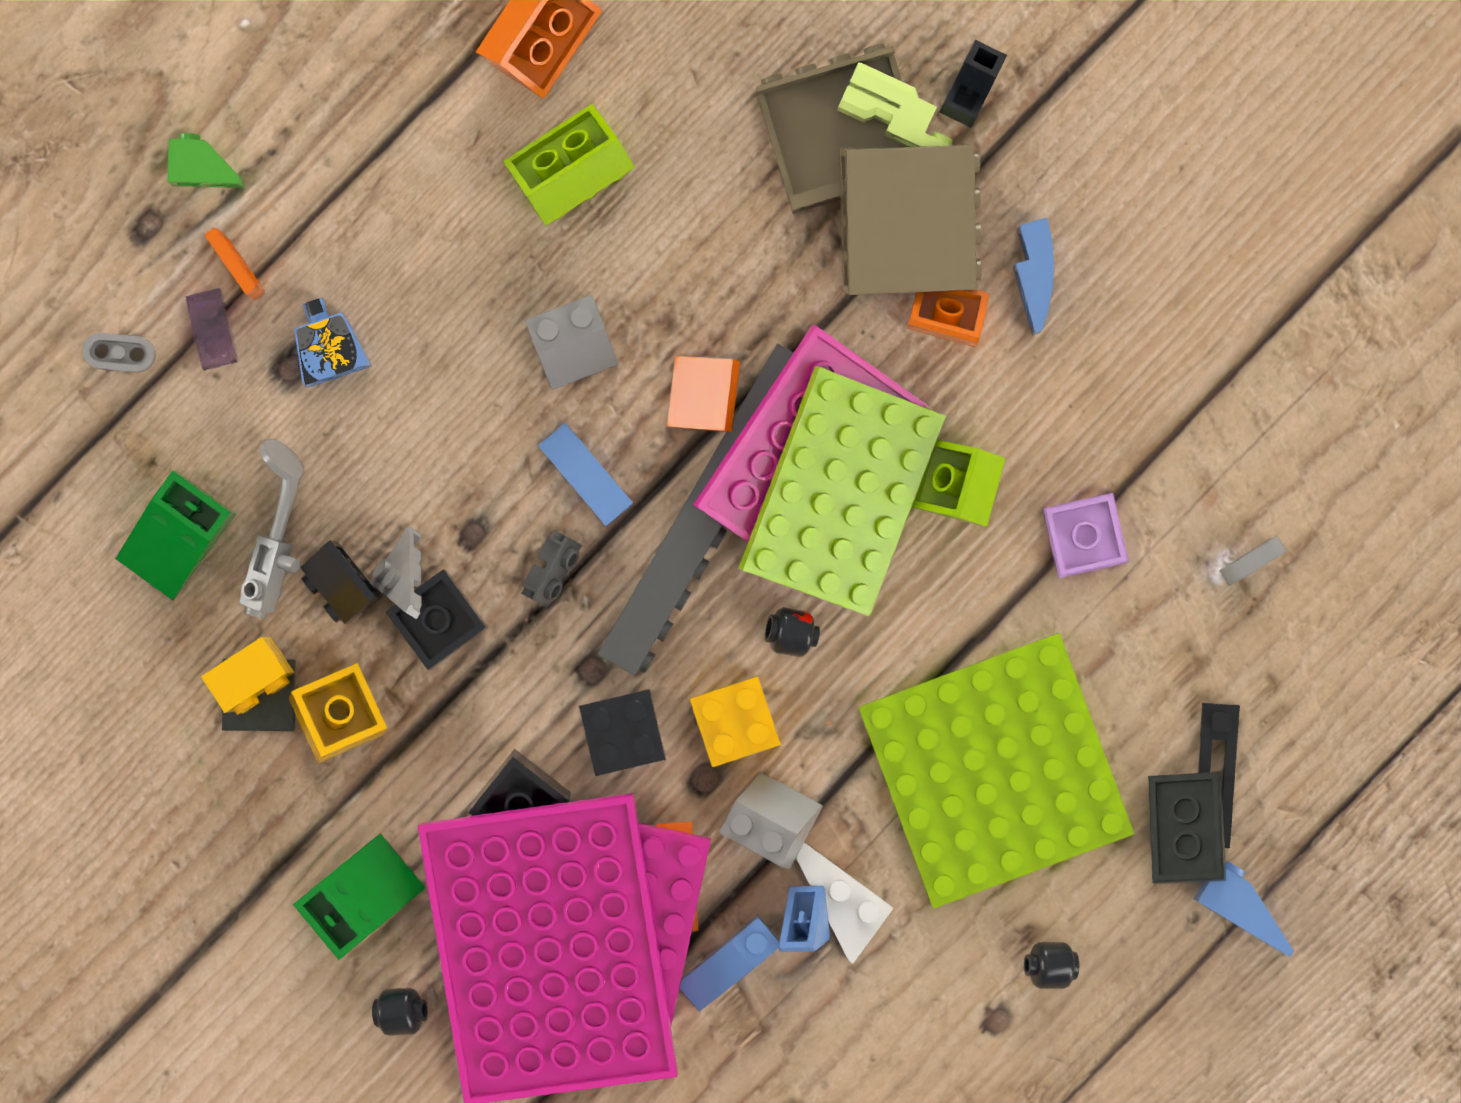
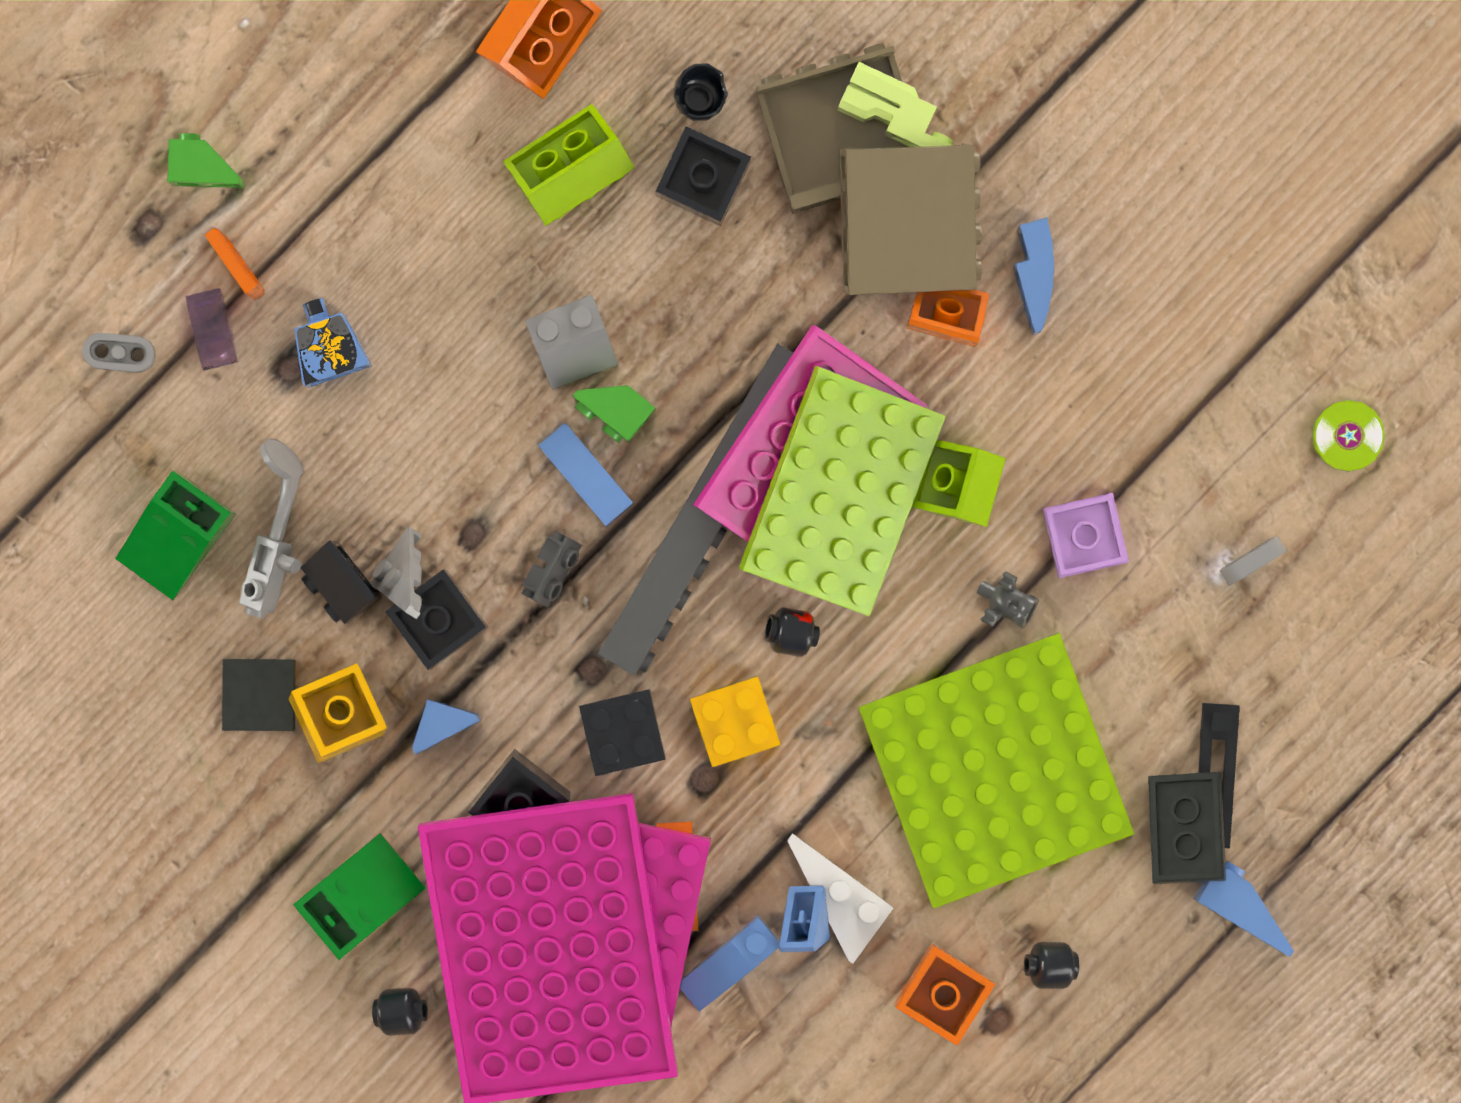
(247, 675): yellow brick -> none
(440, 722): none -> medium blue slope
(617, 407): none -> bright green slope
(700, 92): none -> black hair
(703, 176): none -> black brick
(703, 393): tile -> none
(771, 820): light grey slope -> none
(944, 994): none -> orange brick
(973, 83): black brick -> none
(1007, 602): none -> dark grey piece
(1348, 435): none -> lime tile

